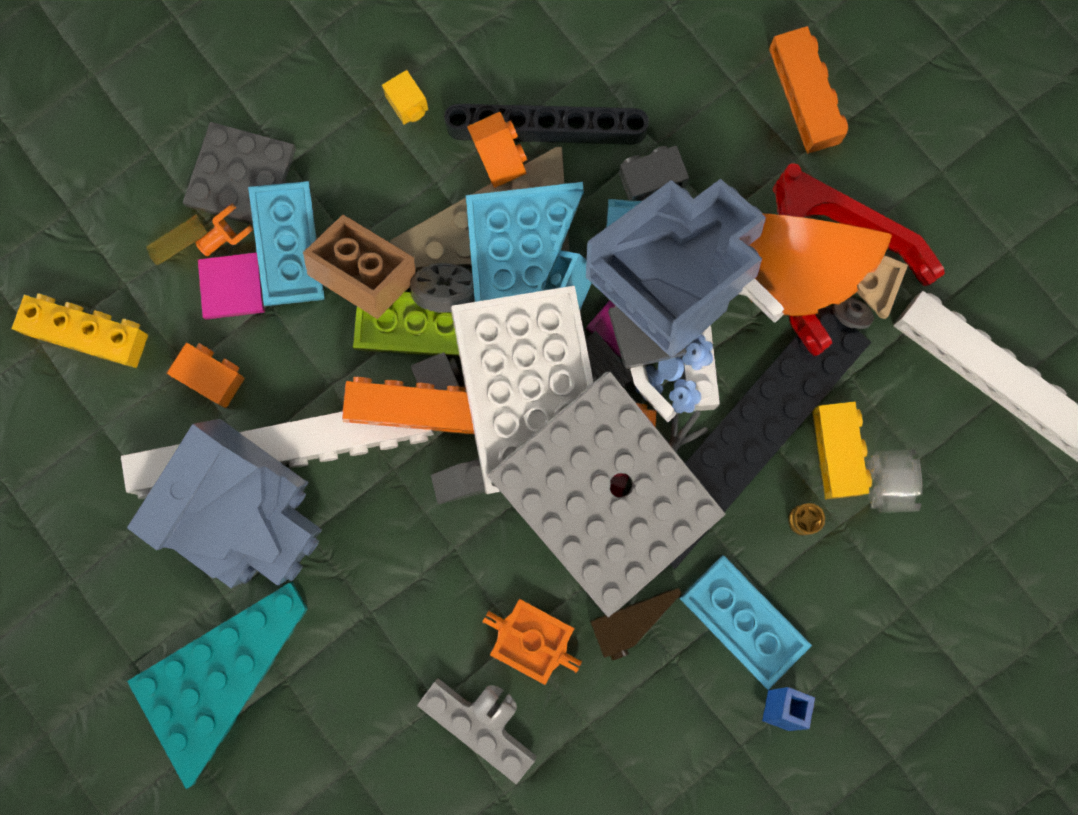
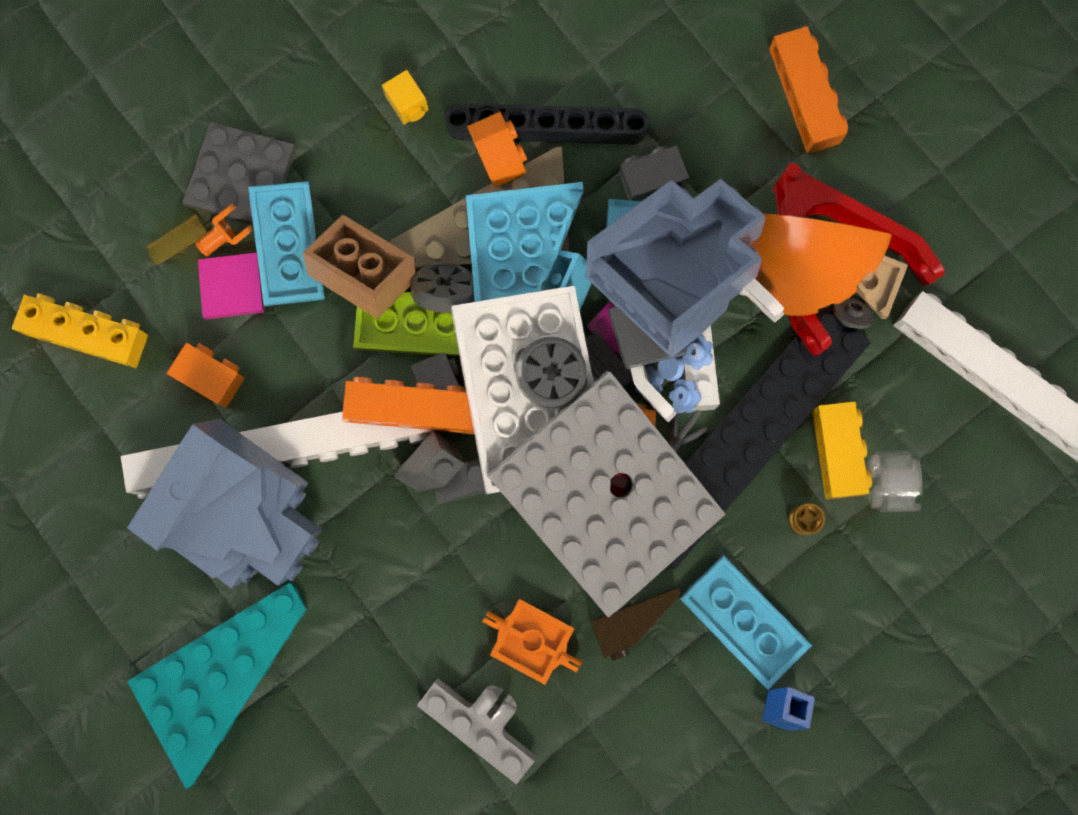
(431, 464): none -> dark grey slope
(539, 356): none -> dark grey wheel

